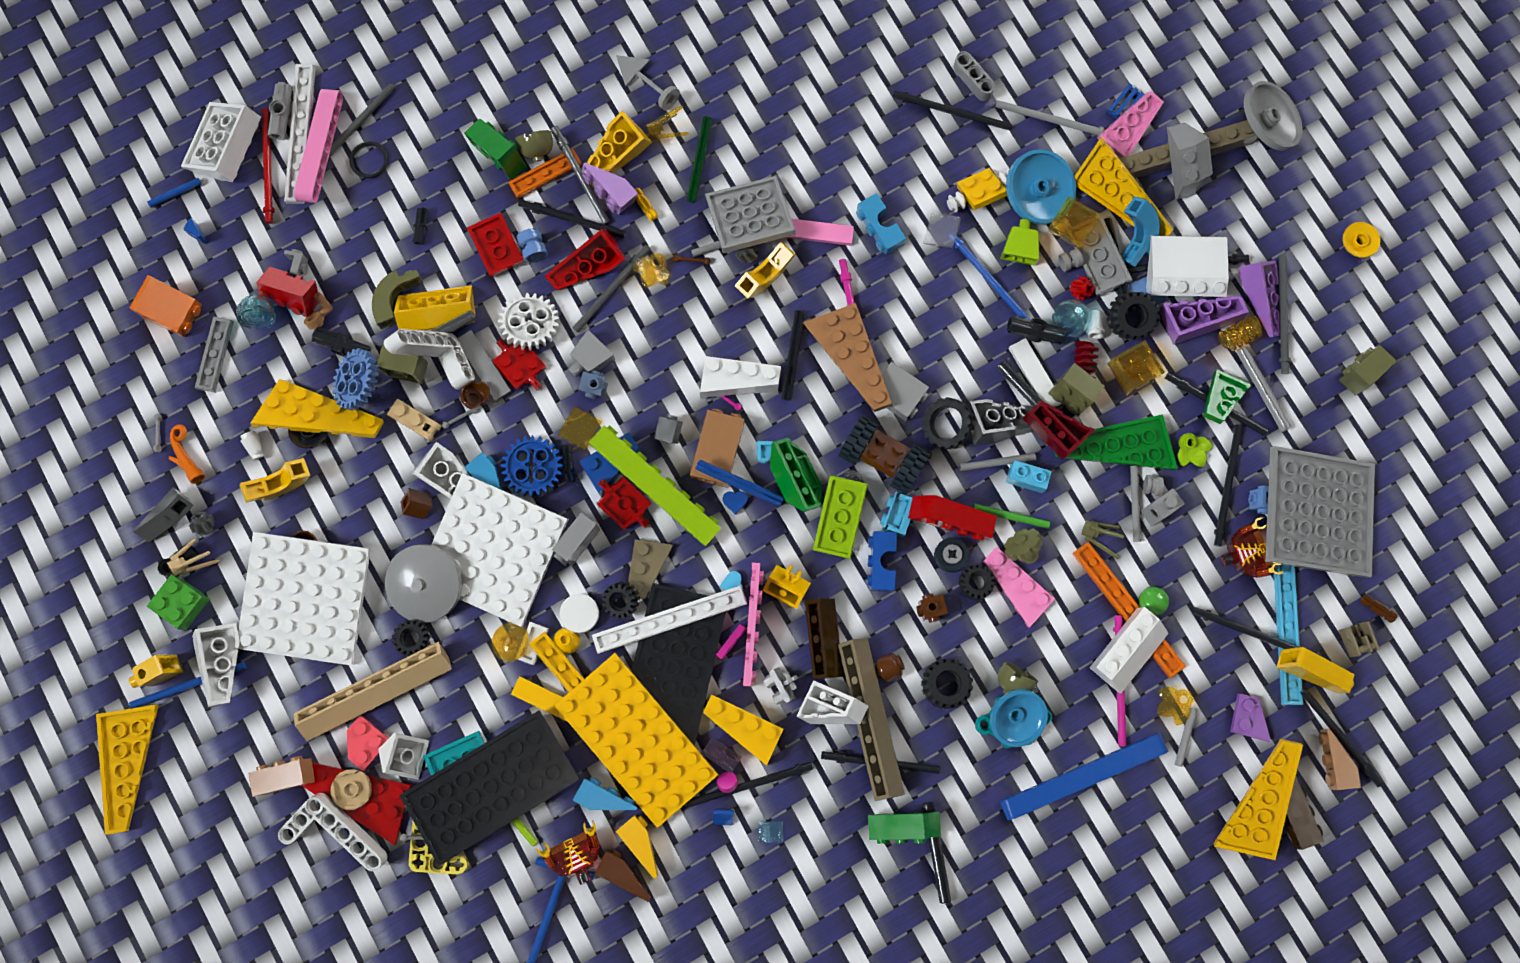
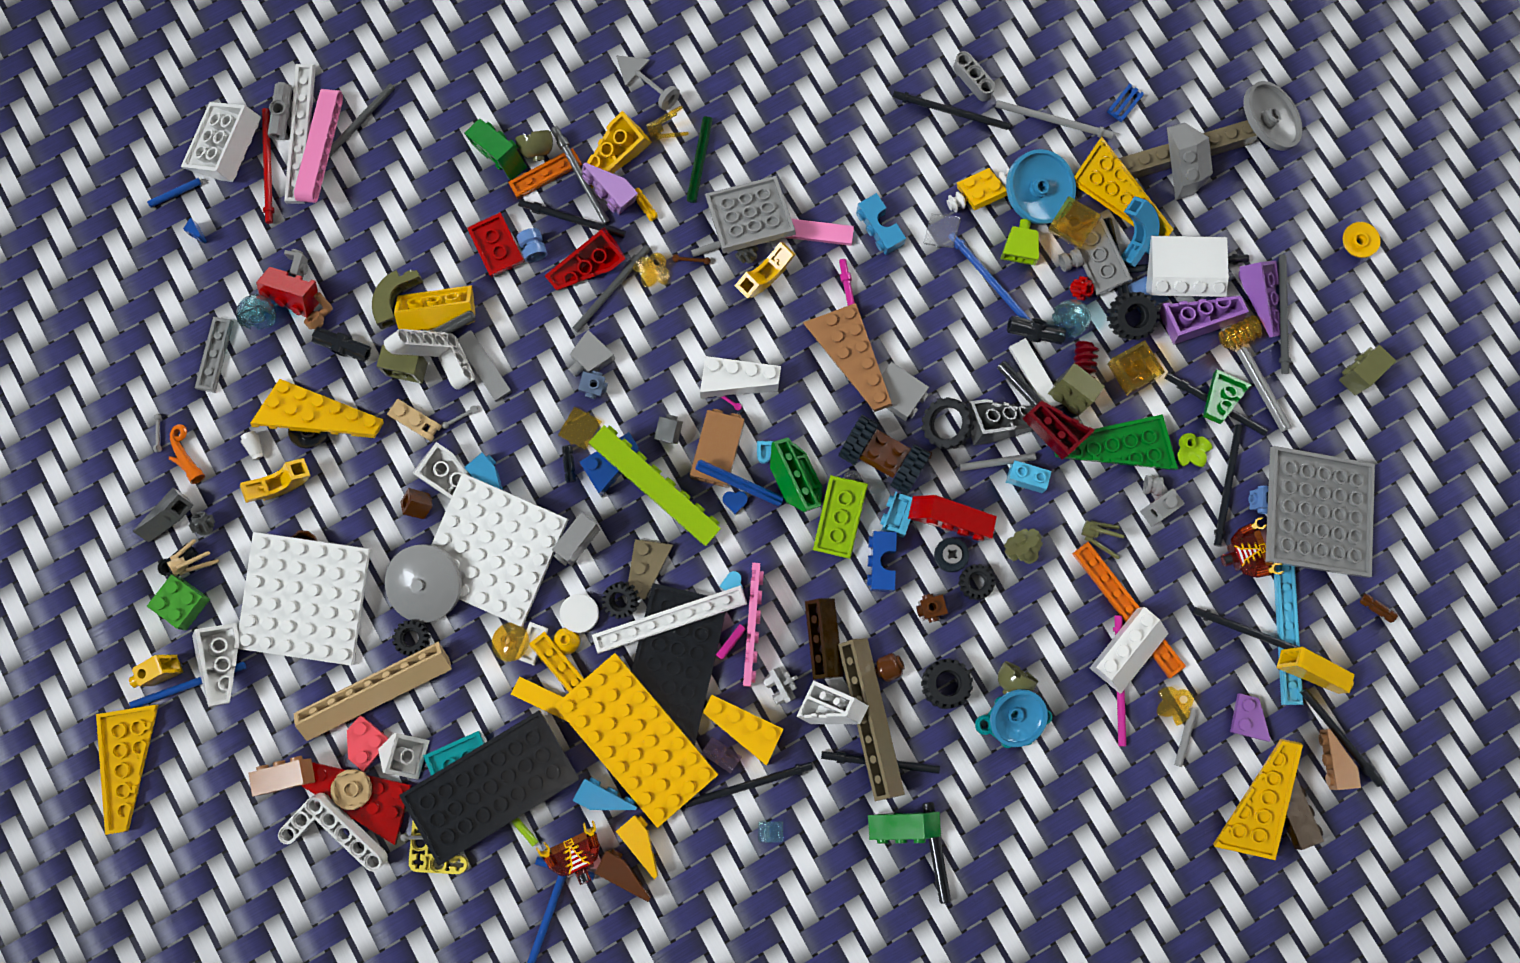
(166, 306): orange slope -> none
(355, 379): medium blue gear -> none
(366, 144): black tyre -> none
(420, 226): black axle -> none
(475, 395): reddish brown hair -> none
(519, 365): red plate -> none
(528, 321): white gear -> none
(549, 465): blue gear -> none
(623, 503): red plate -> none
(723, 817): blue slope -> none
(727, 782): dark pink tile -> none
(786, 586): yellow brick -> none
(793, 355): black axle -> none
(1013, 516): bright green bar -> none
(1025, 594): bright pink wing -> none
(1083, 776): blue beam -> none
(1096, 328): white cone -> none
(1131, 125): bright pink wing -> none
(1135, 504): light grey bar -> none
(1154, 600): bright green hair -> none
(1361, 639): dark tan piece -> none

